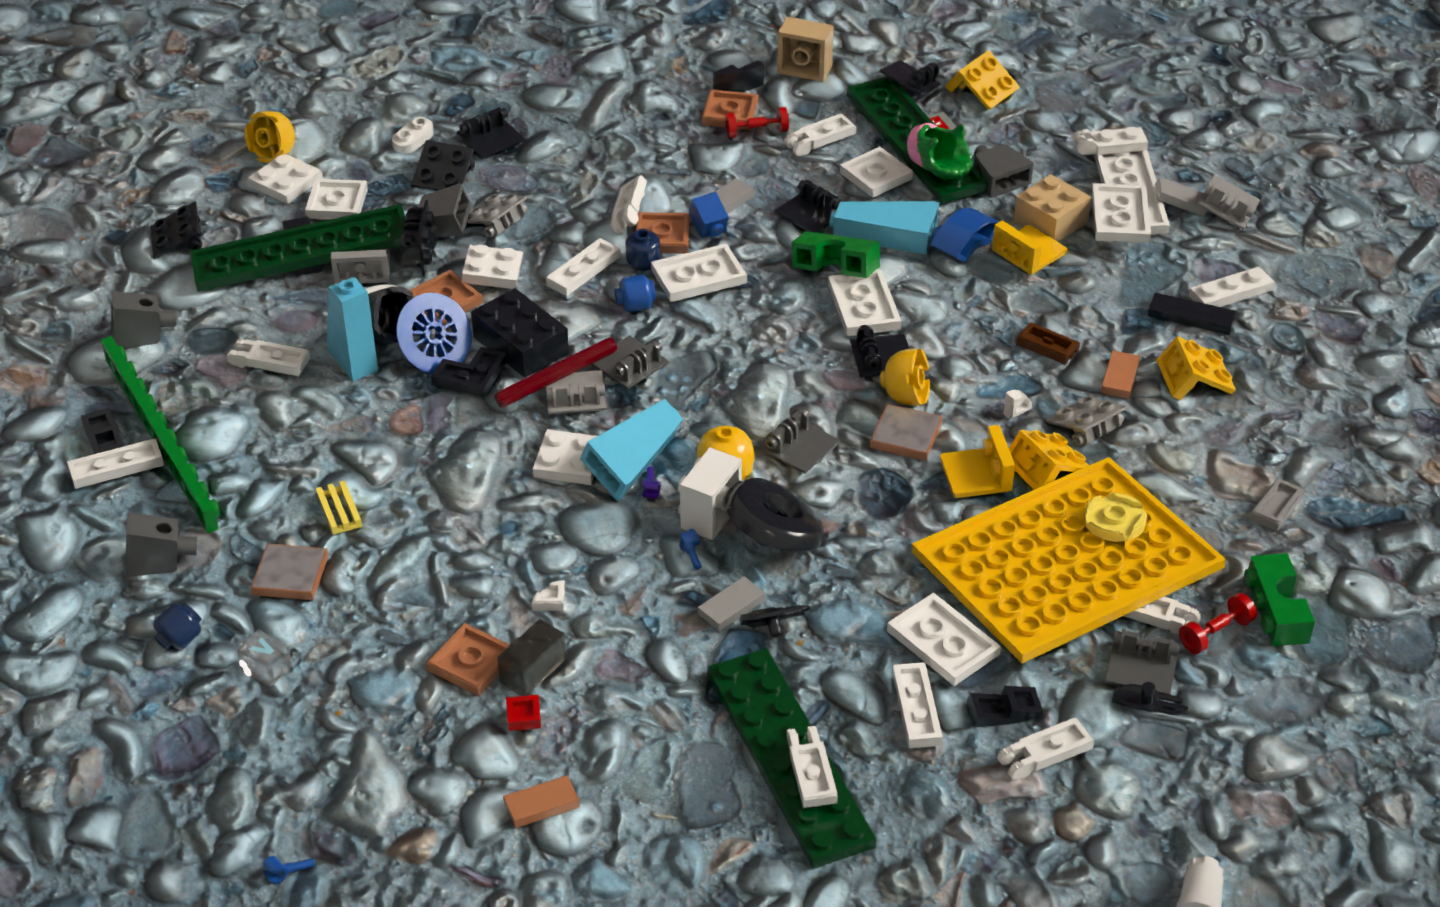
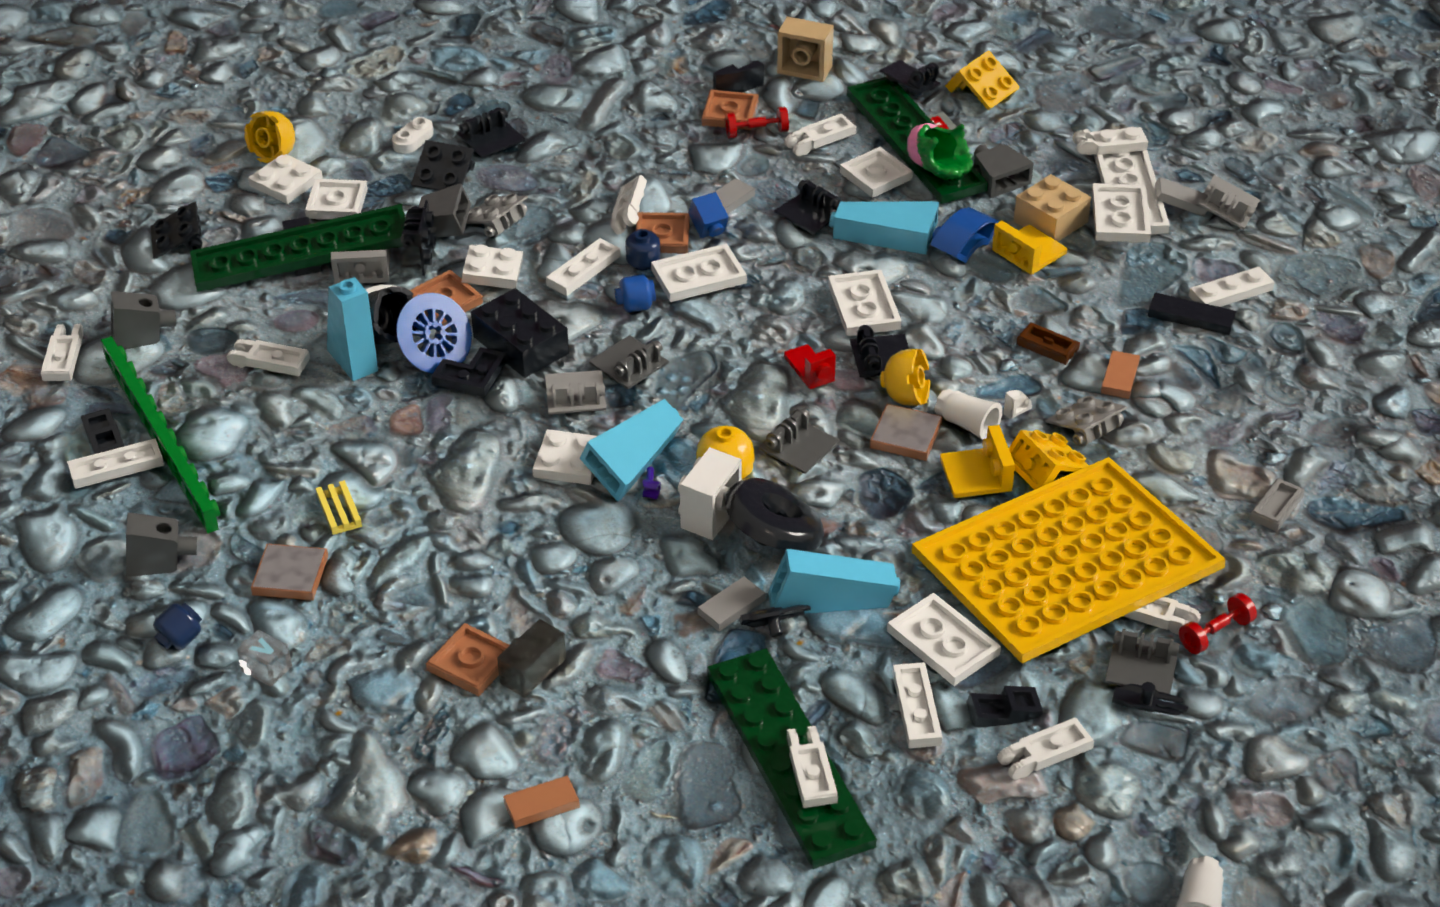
(62, 354): none -> white hinge
(277, 872): blue hand -> none
(523, 712): red plate -> none
(550, 598): white tile -> none
(555, 372): dark red axle -> none
(688, 541): blue hand -> none
(812, 367): none -> red bracket
(832, 582): none -> medium azure slope
(854, 255): green arch -> none
(968, 412): none -> white plant
(1115, 517): light yellow tile -> none
(1187, 363): yellow bracket -> none
(1271, 584): green arch -> none

